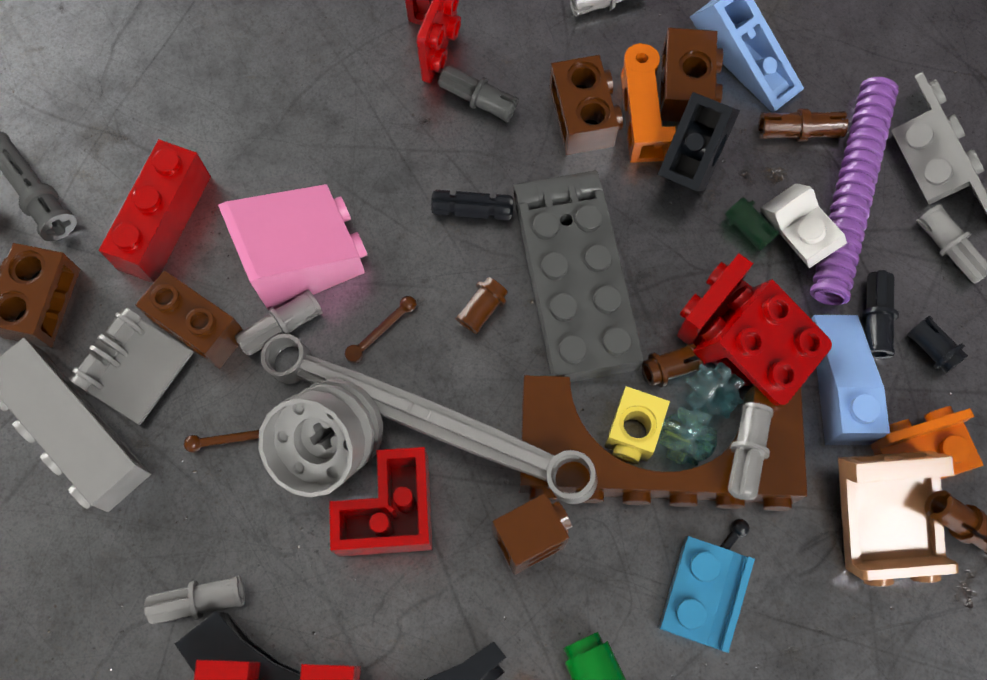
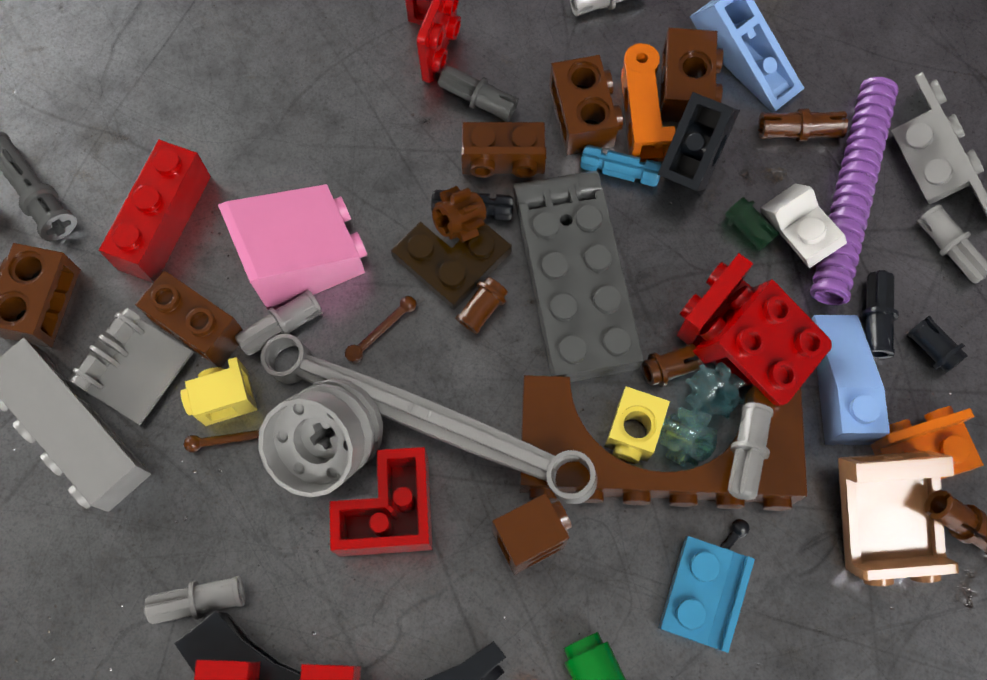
(219, 394): none -> light yellow brick
(448, 270): none -> dark brown plate
(459, 214): none -> reddish brown gear
(503, 148): none -> reddish brown bracket
(620, 165): none -> dark azure axle

